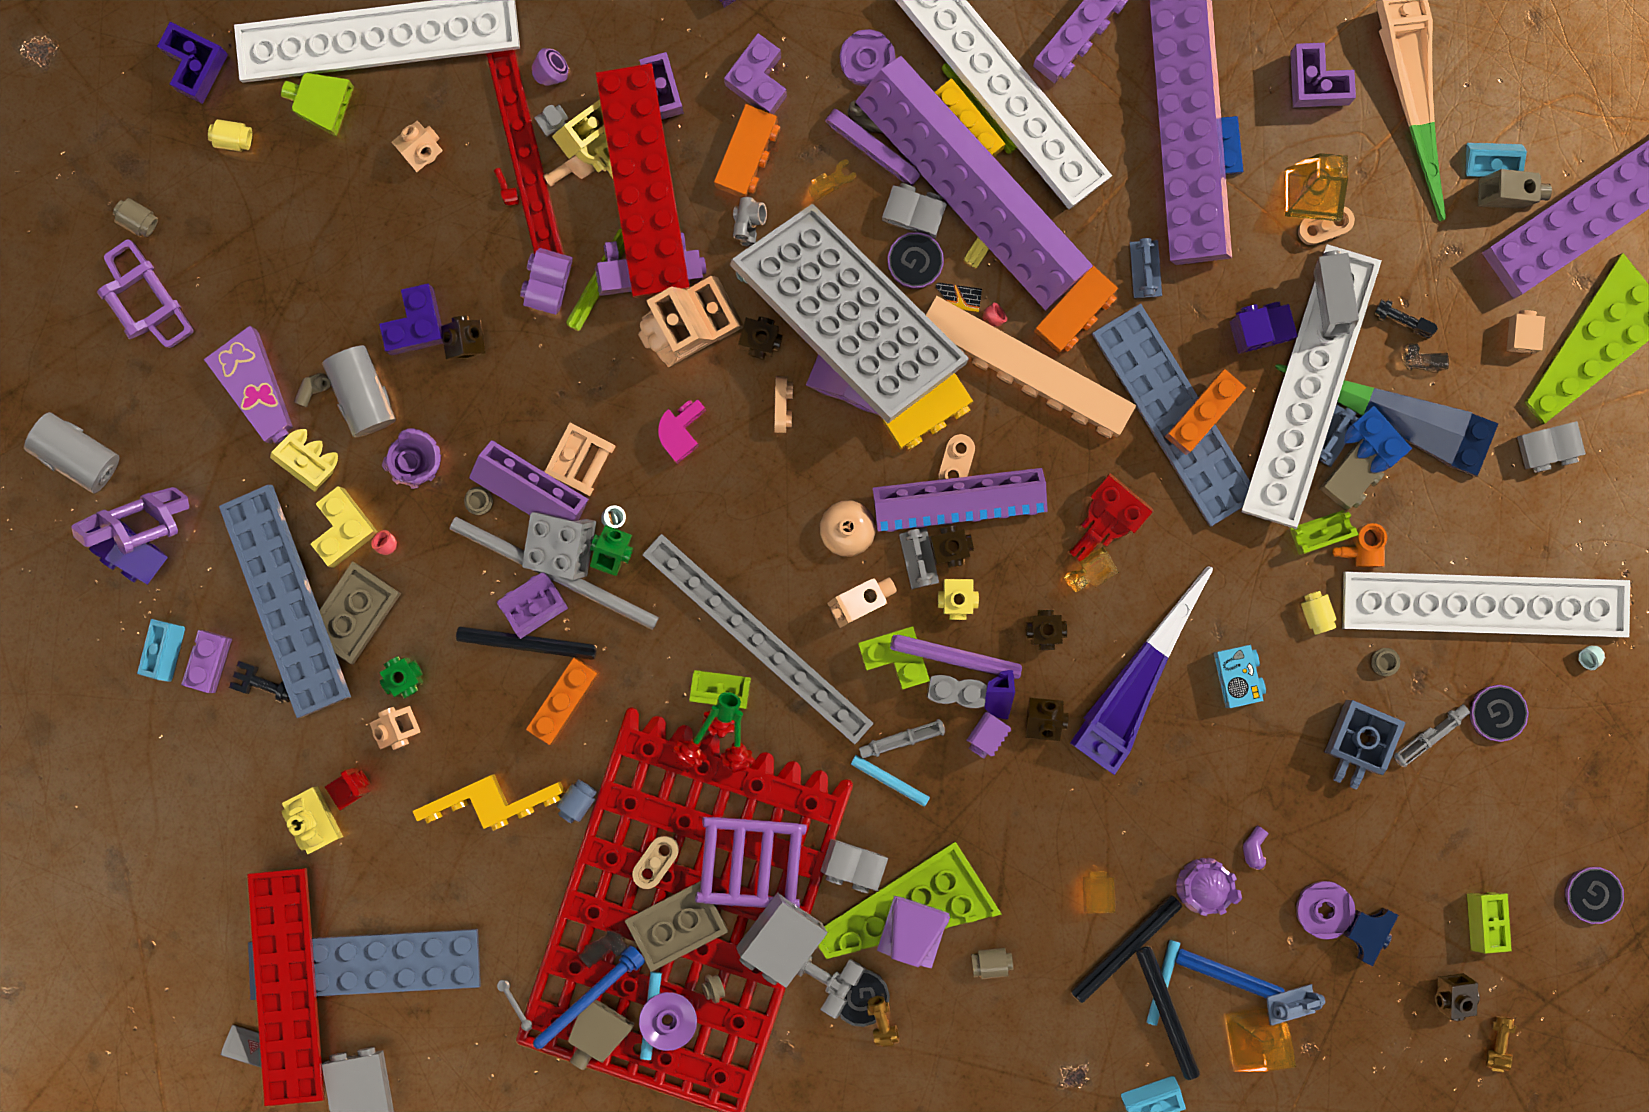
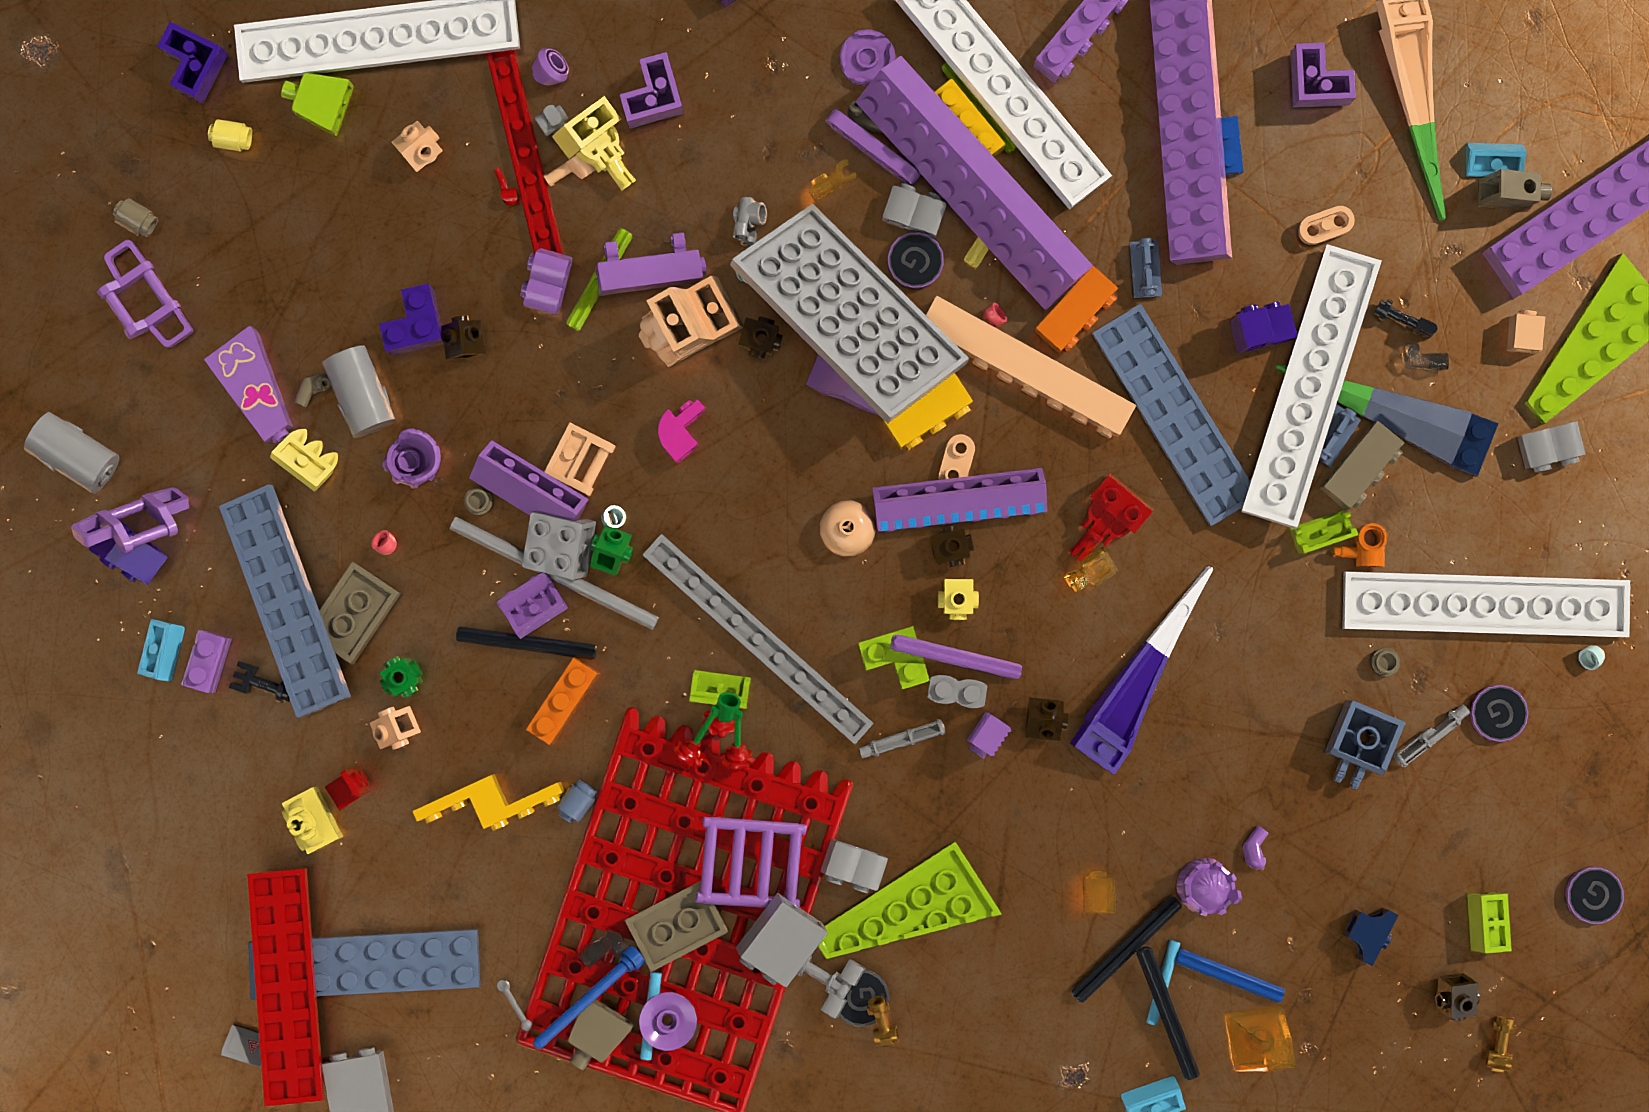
(349, 530): light yellow brick -> none
(642, 180): red plate -> none
(656, 862): tan plate -> none
(713, 988): dark tan plate -> none
(747, 152): orange brick -> none
(750, 76): medium lavender brick -> none
(783, 391): light nougat plate -> none
(852, 604): light nougat torso -> none
(890, 780): medium azure bar -> none
(913, 932): medium lavender piece -> none
(919, 558): light grey hinge -> none
(961, 296): sticker -> none
(992, 963): dark tan brick -> none
(1000, 694): dark purple brick -> none
(1034, 630): dark brown brick -> none
(1205, 412): orange brick -> none
(1239, 676): medium azure brick -> none
(1293, 1004): sand blue hinge -> none
(1317, 187): clear yellow slope -> none
(1318, 612): light yellow brick -> none
(1336, 293): light grey brick -> none
(1336, 897): medium lavender plate -> none
(1379, 439): blue plate -> none

